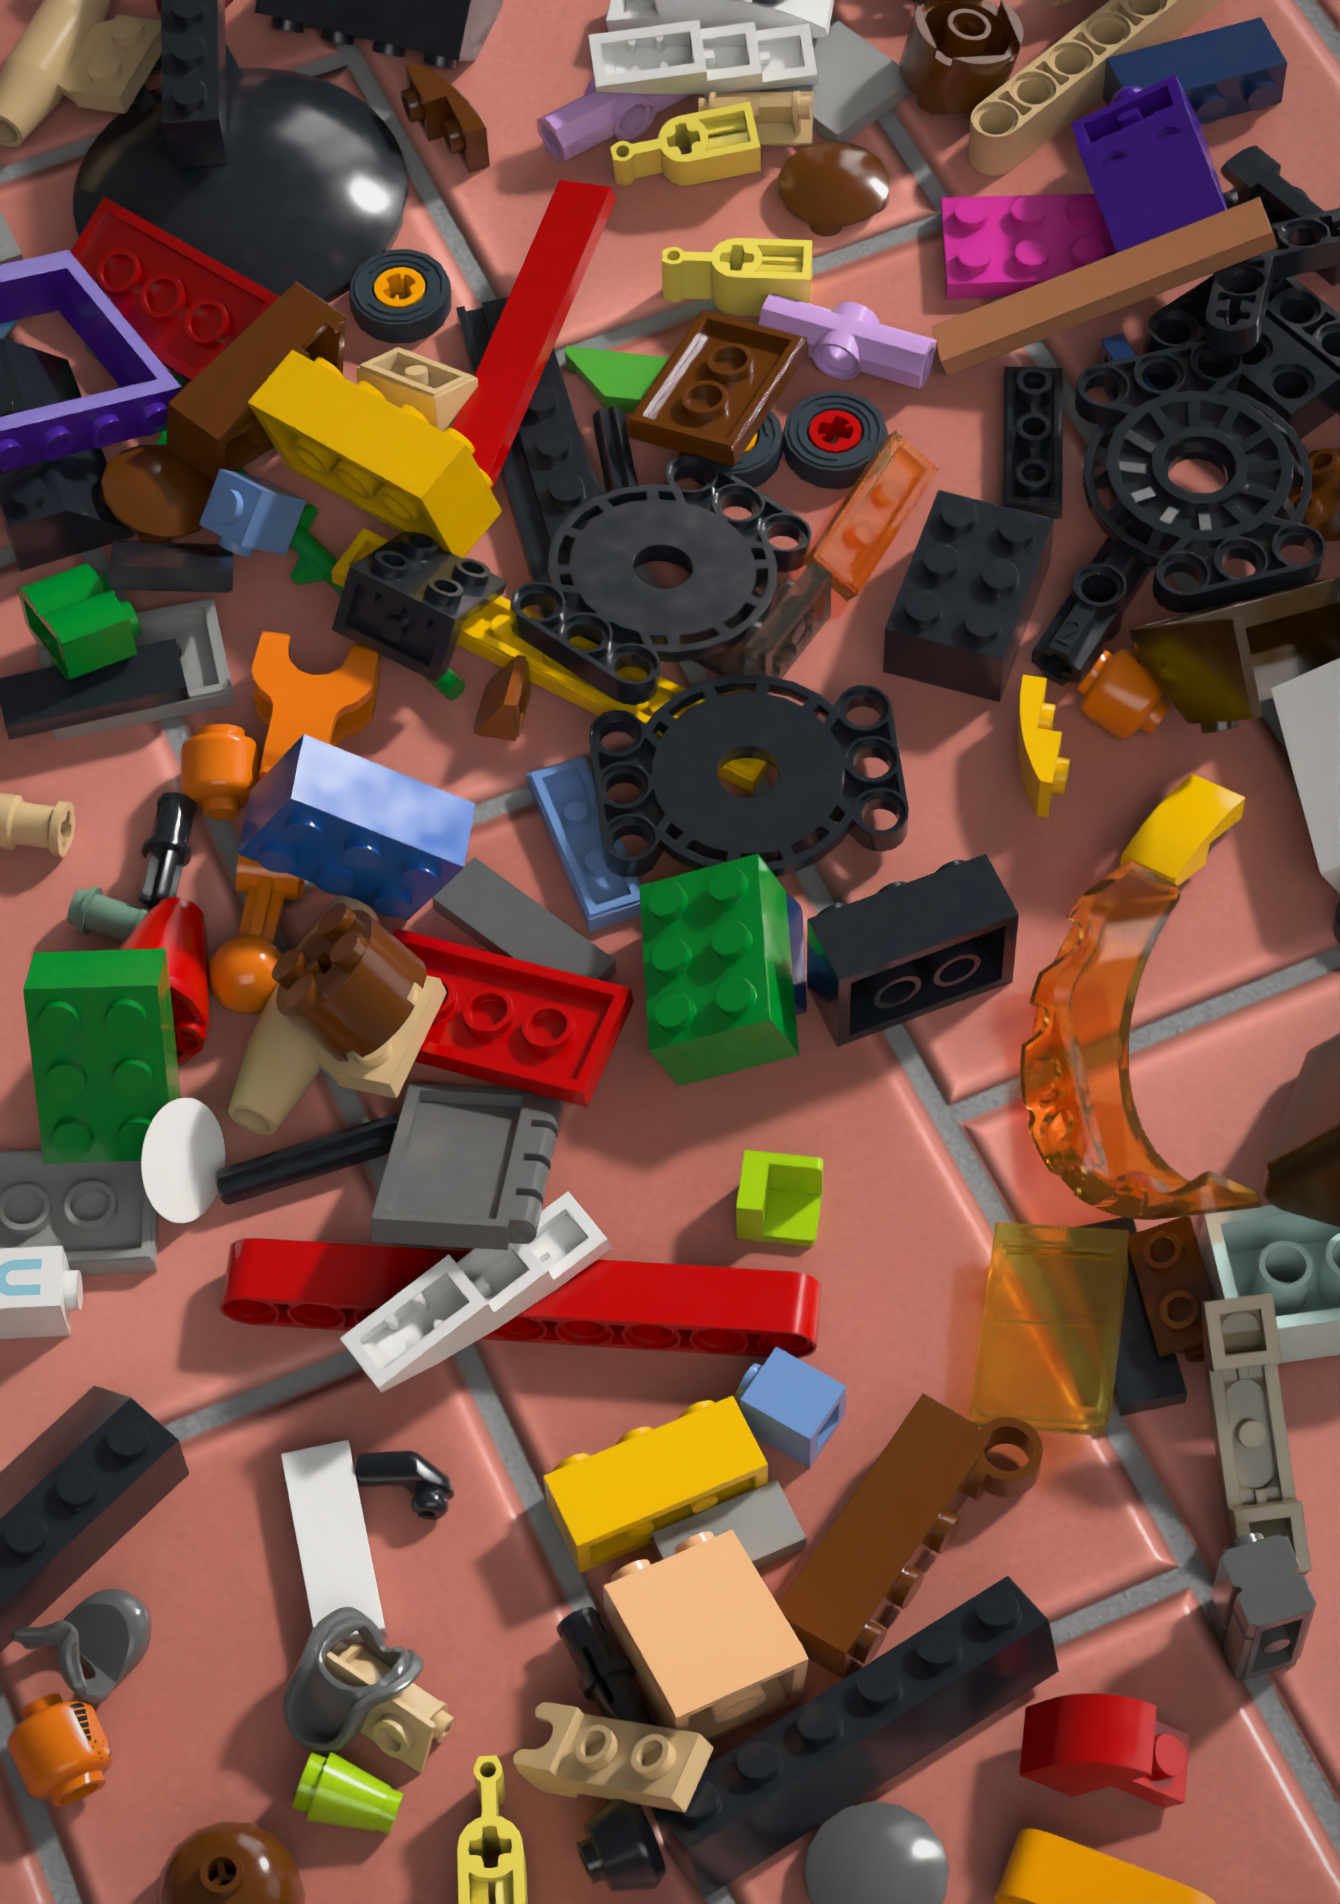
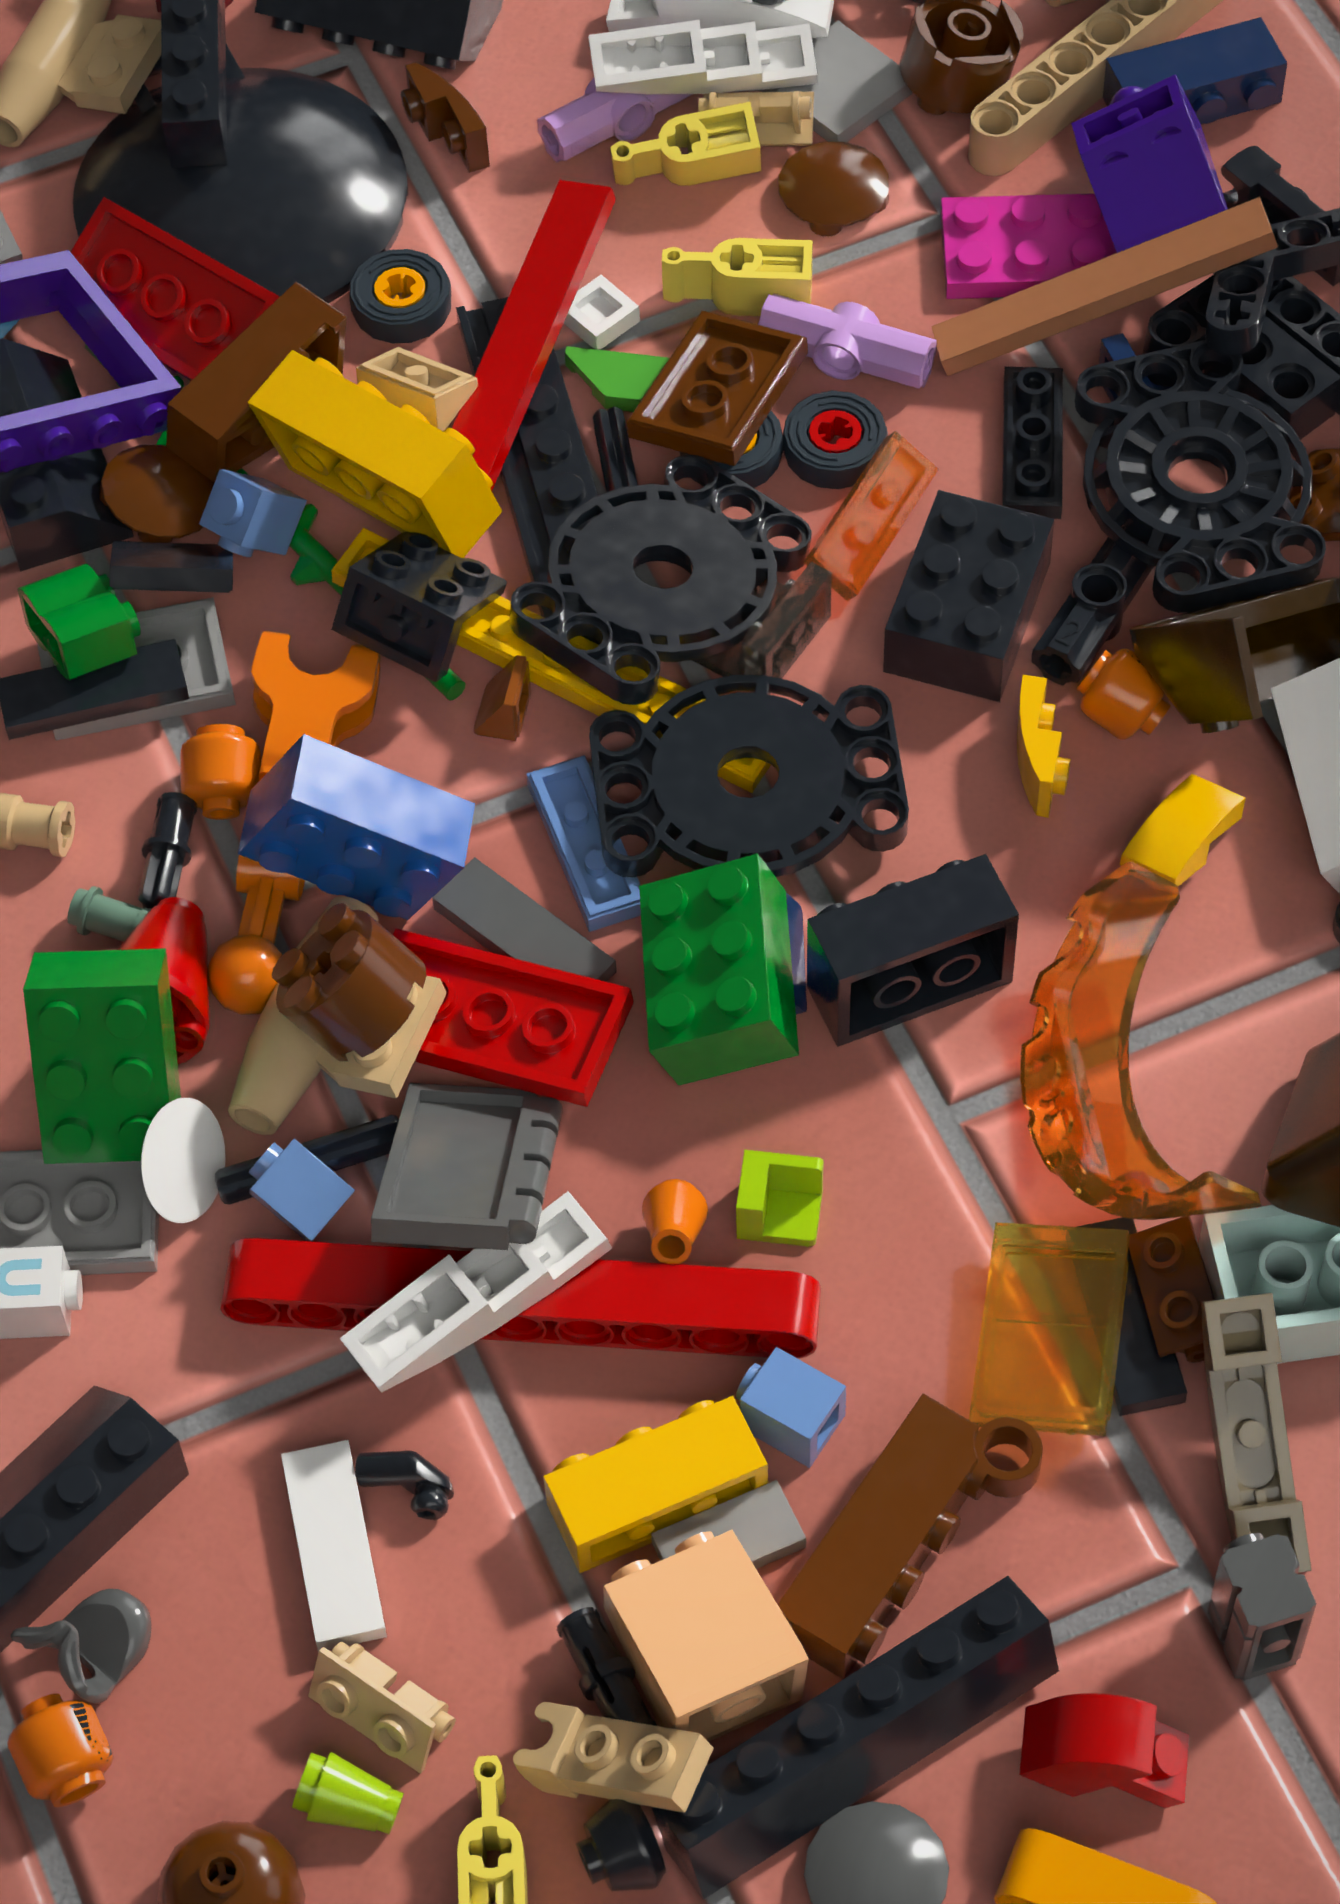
(298, 1188): none -> medium blue brick
(326, 1712): dark grey piece -> none
(601, 313): none -> white plate
(674, 1218): none -> orange cone

